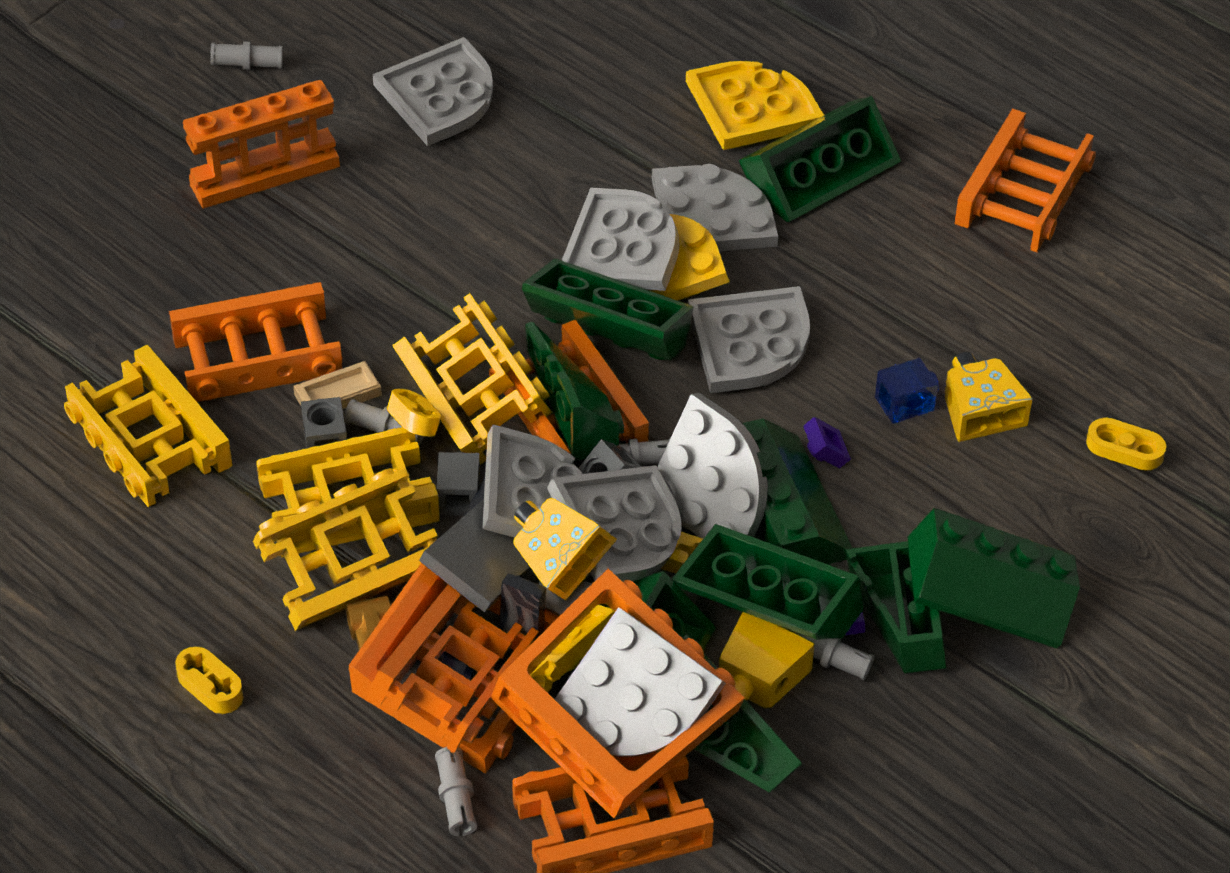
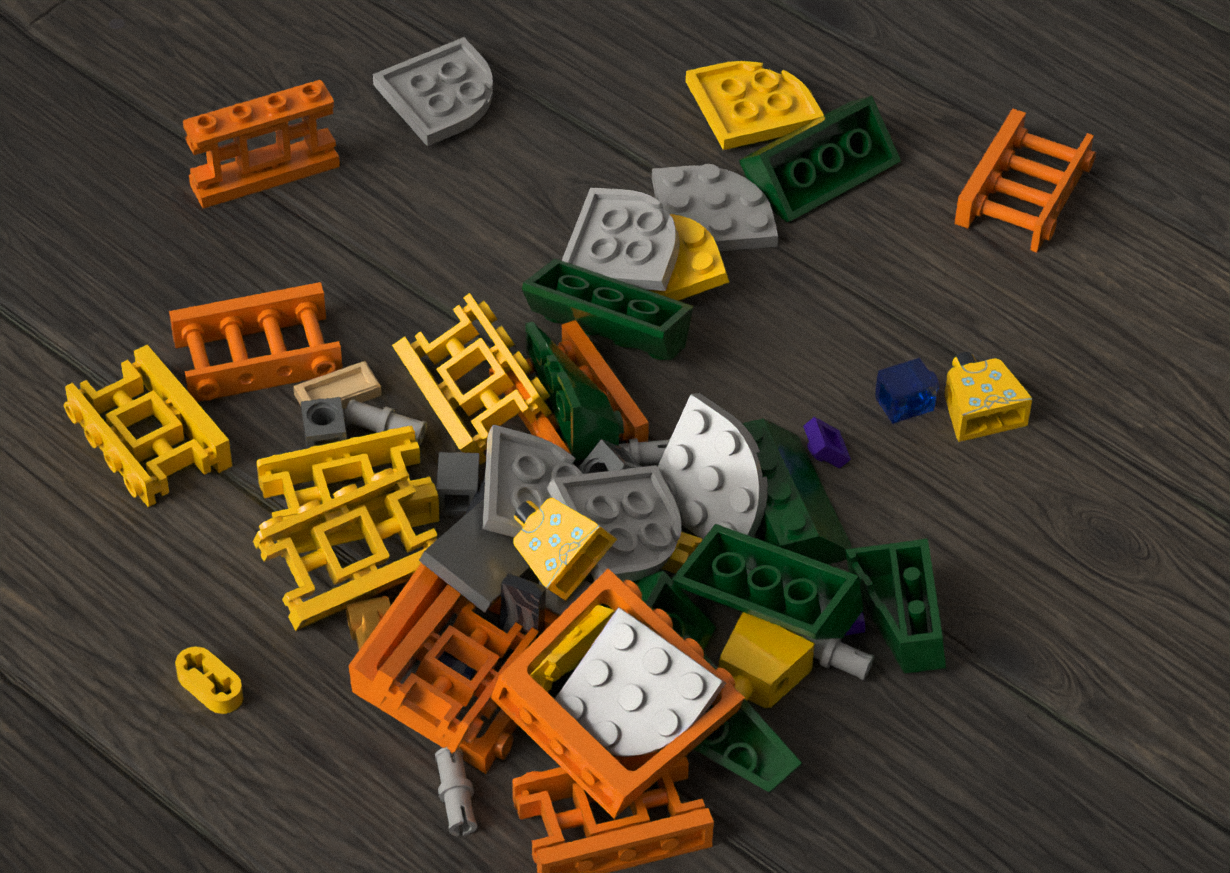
(246, 55): light grey pin -> none
(414, 412): yellow beam -> none
(750, 336): light grey plate -> none
(993, 577): dark green slope -> none
(1126, 443): yellow plate -> none

